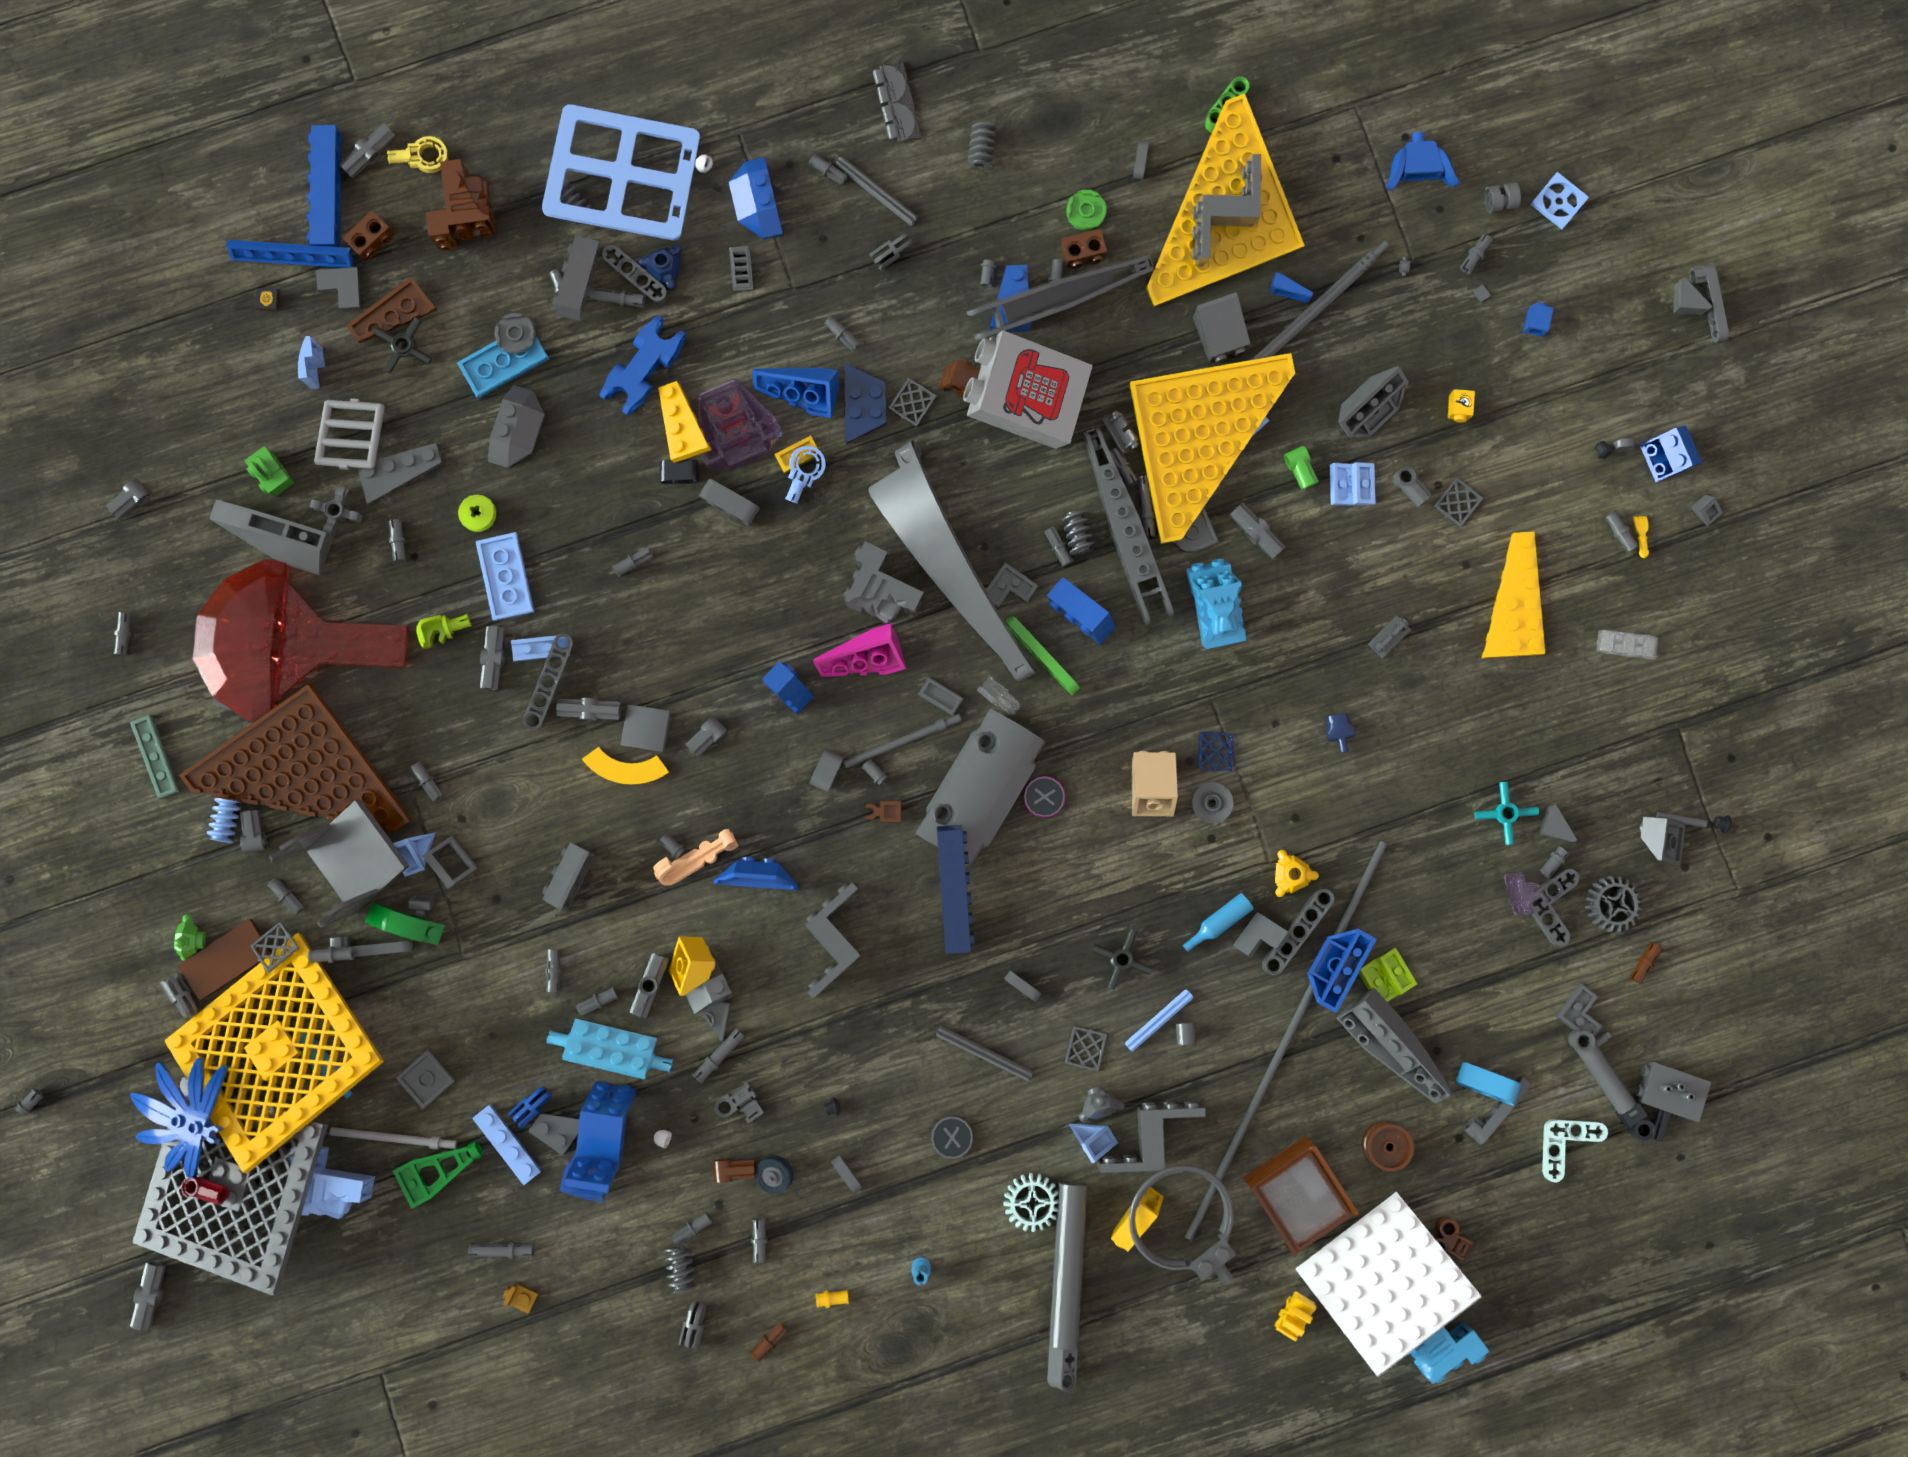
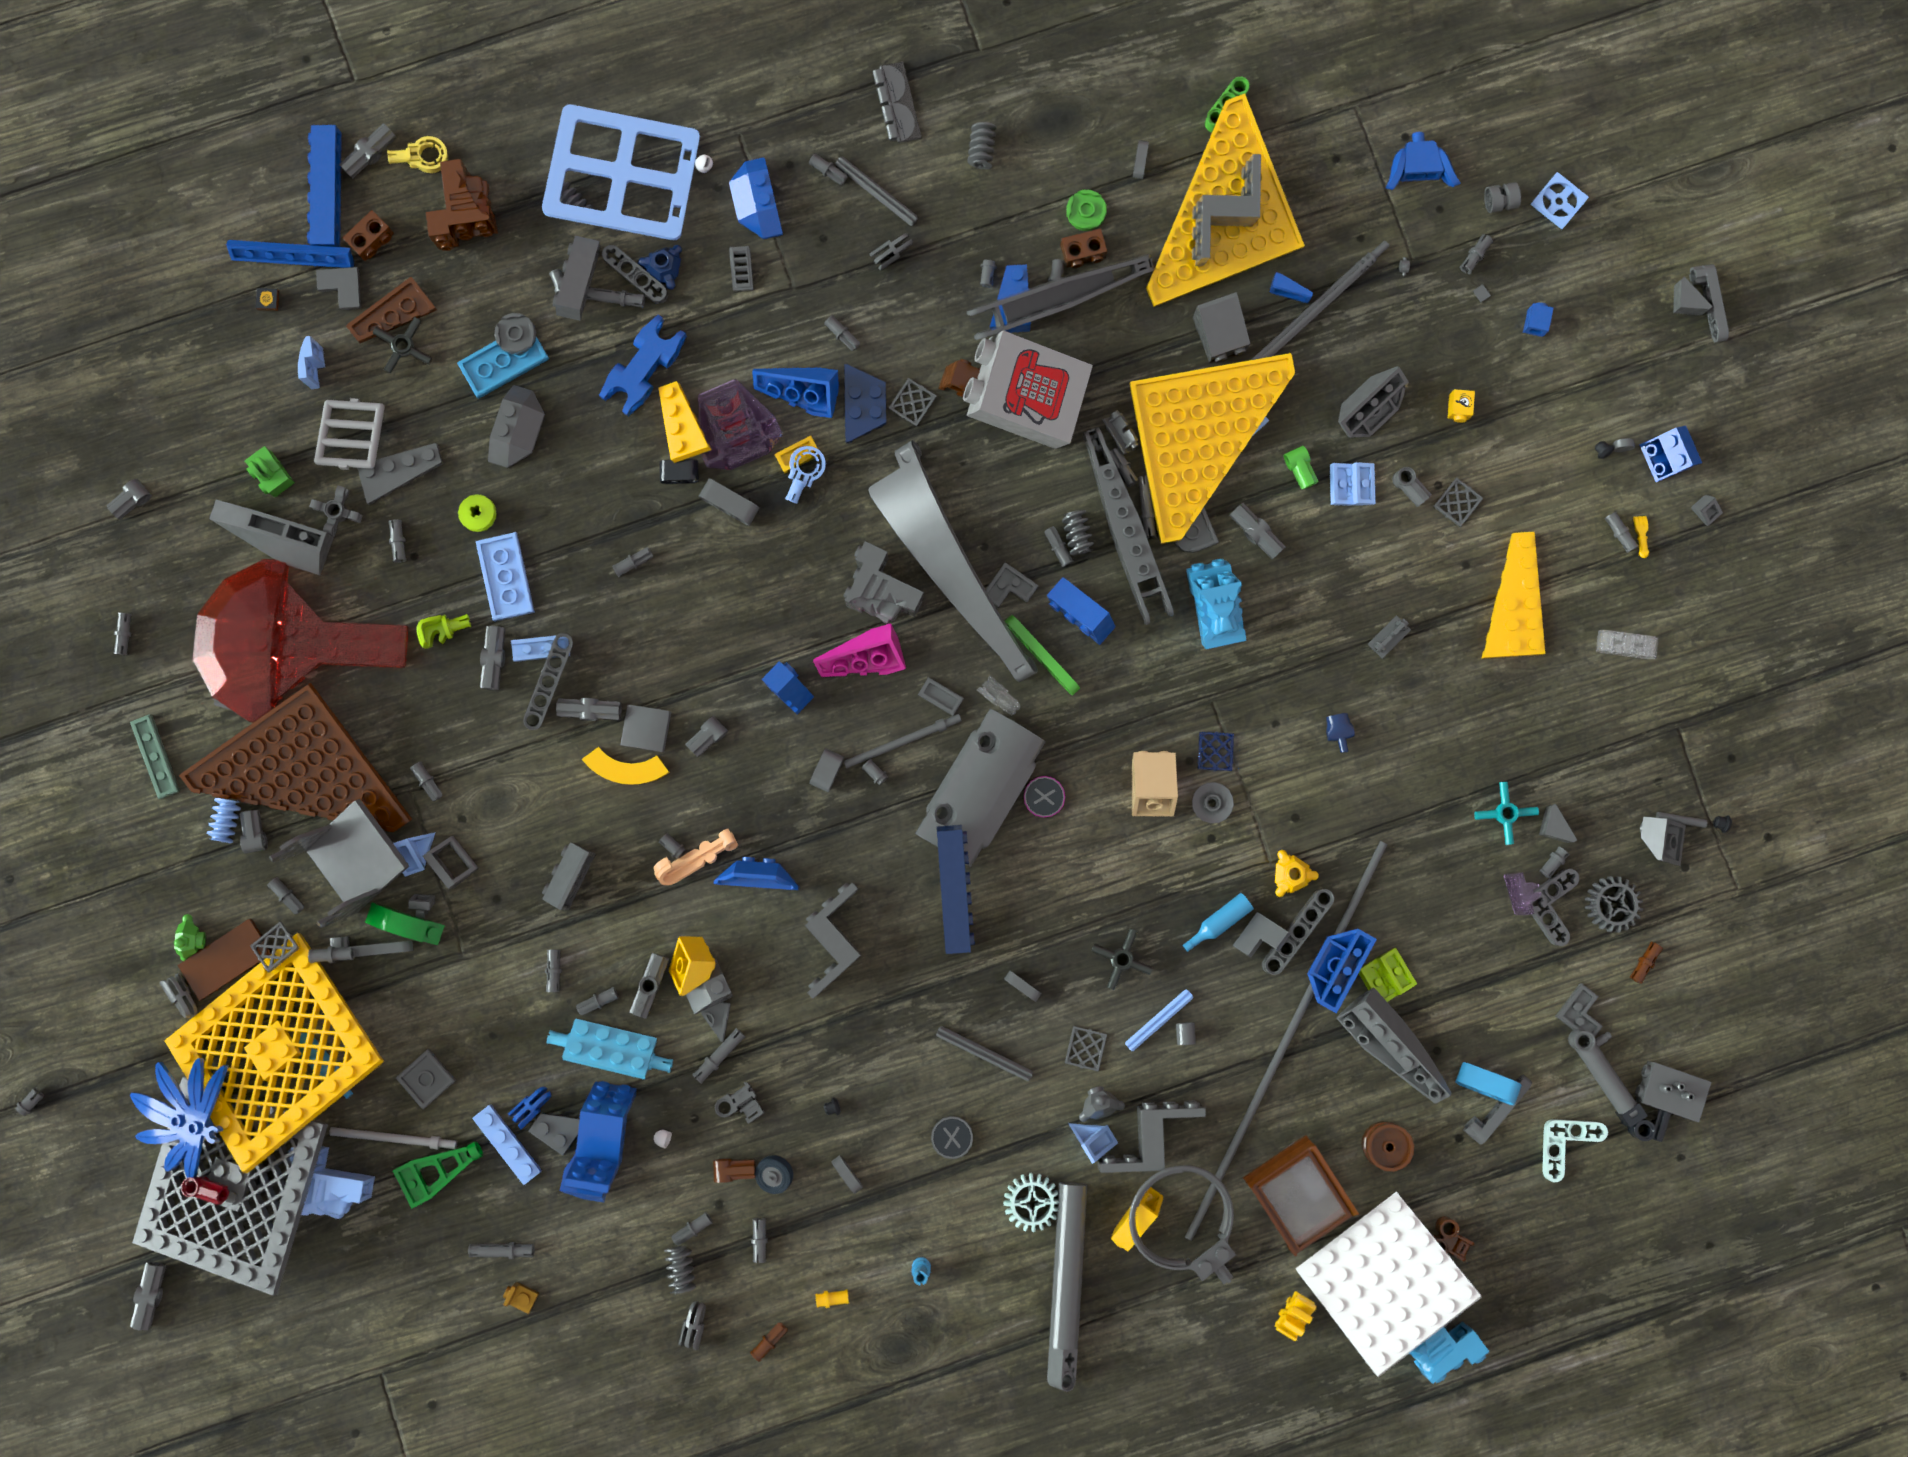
(888, 811): reddish brown plate -> none

